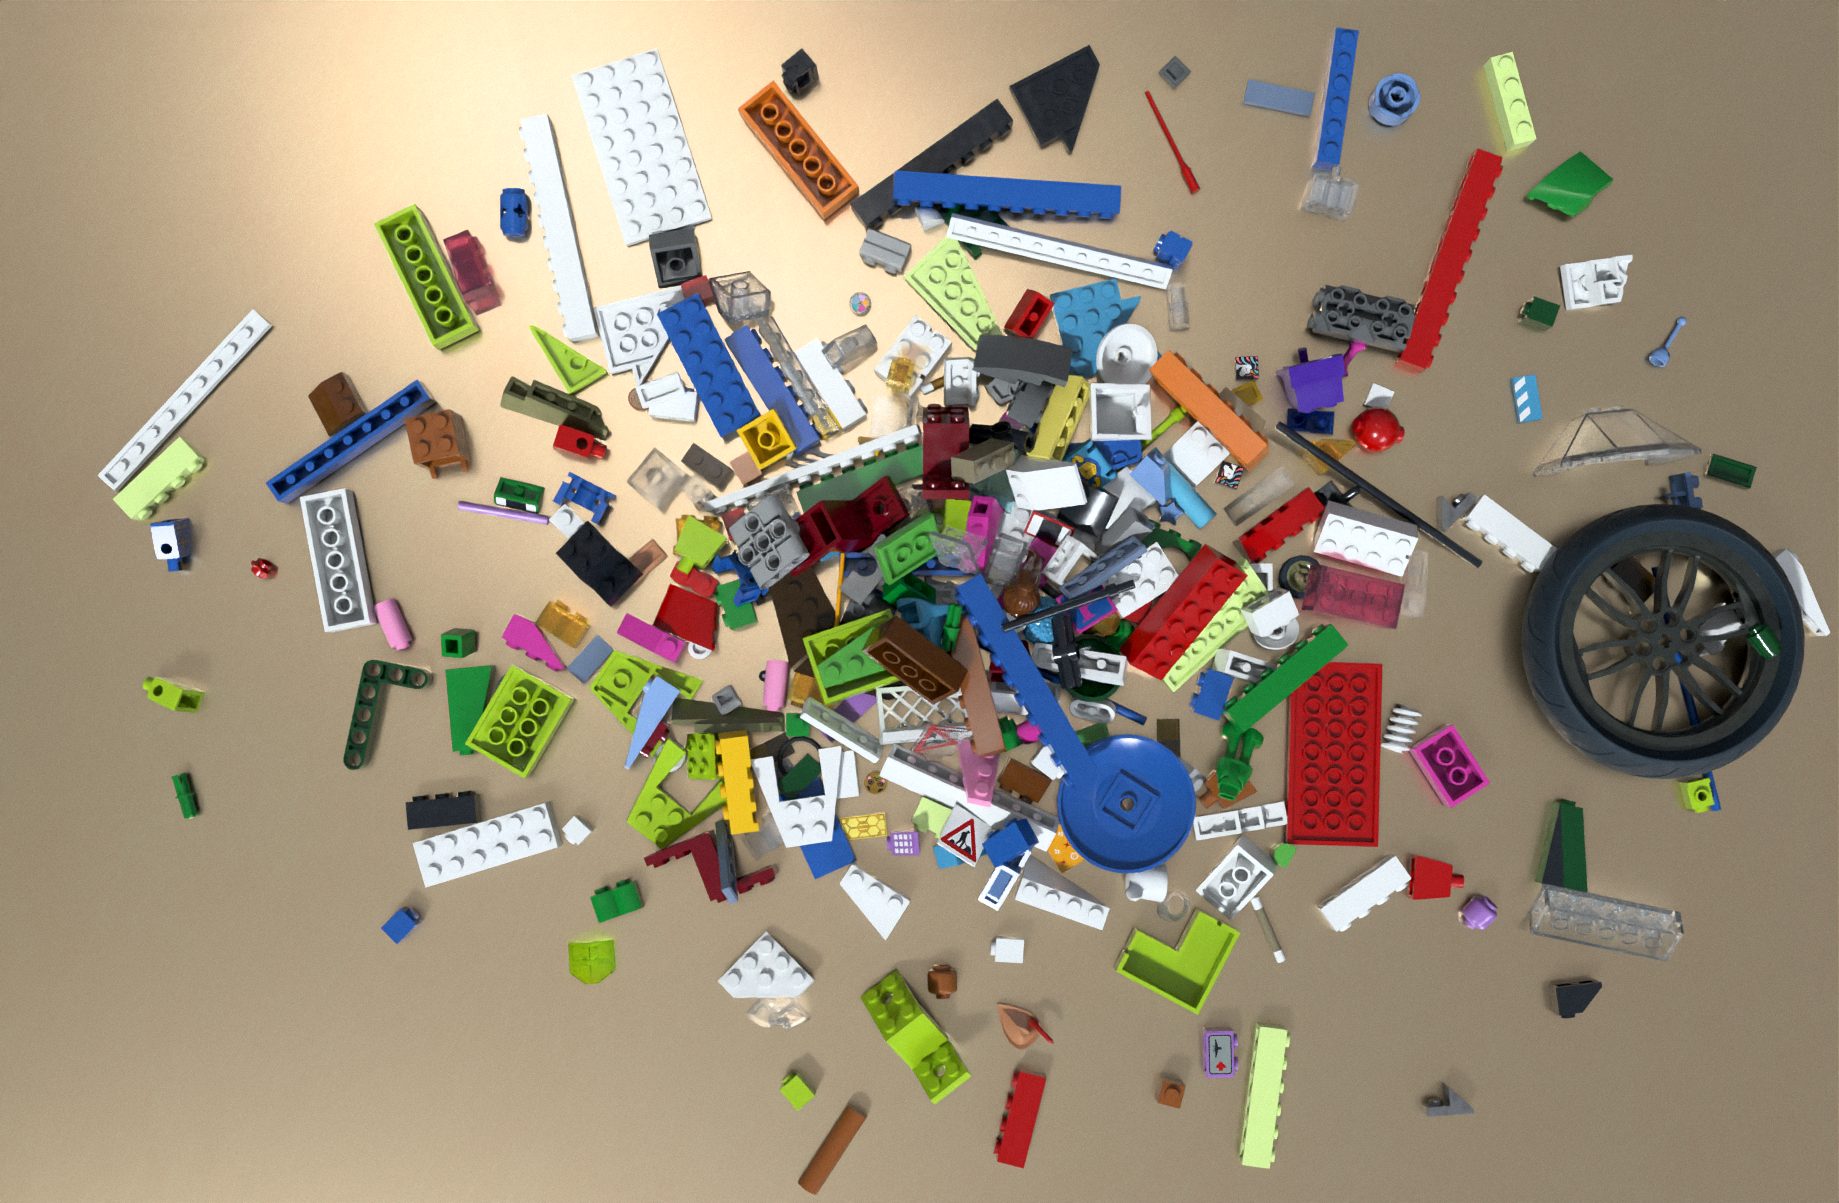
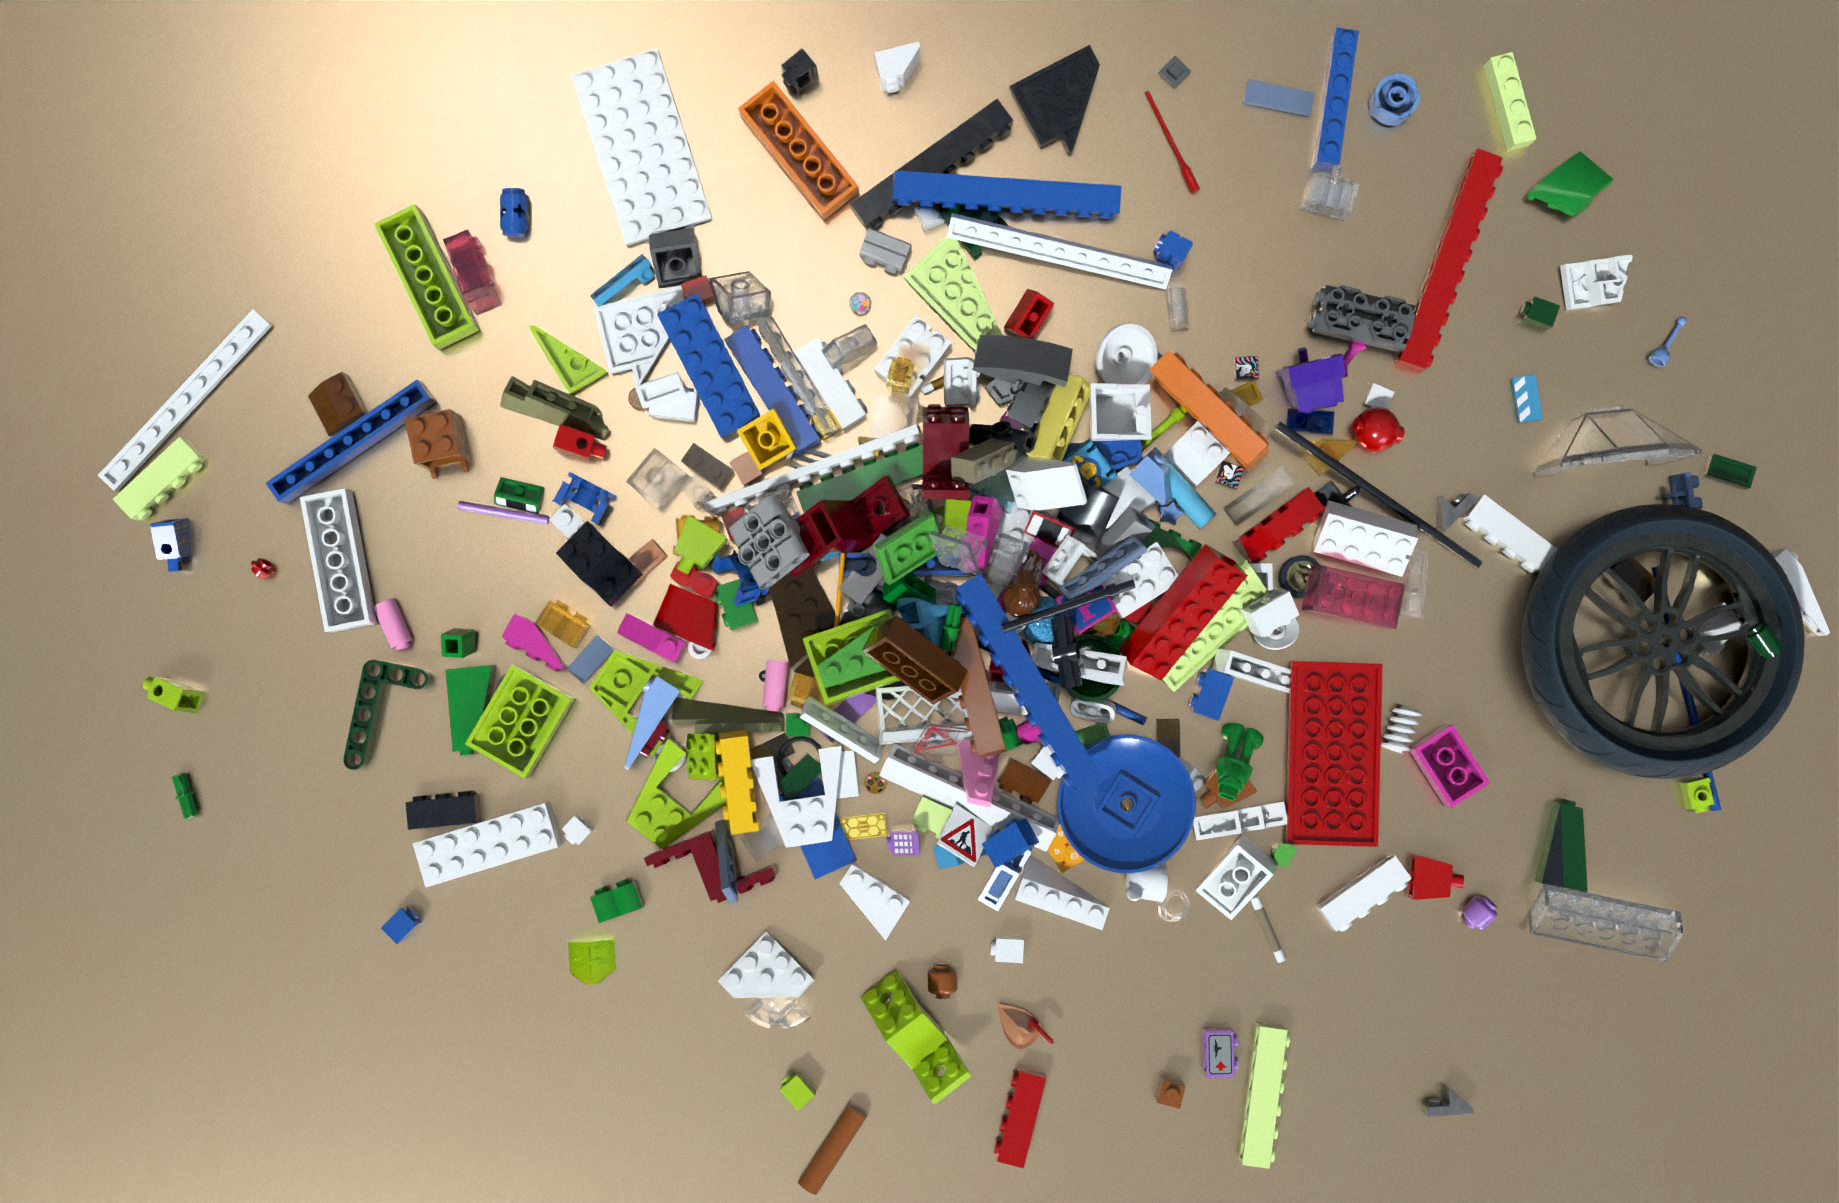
(559, 228): white brick -> none
(638, 268): none -> dark azure hinge
(726, 700): light grey tile -> none
(896, 65): none -> white slope
(1086, 317): dark azure wing -> none
(1181, 972): lime piece -> none
(1284, 678): green brick -> none
(1573, 997): black slope -> none

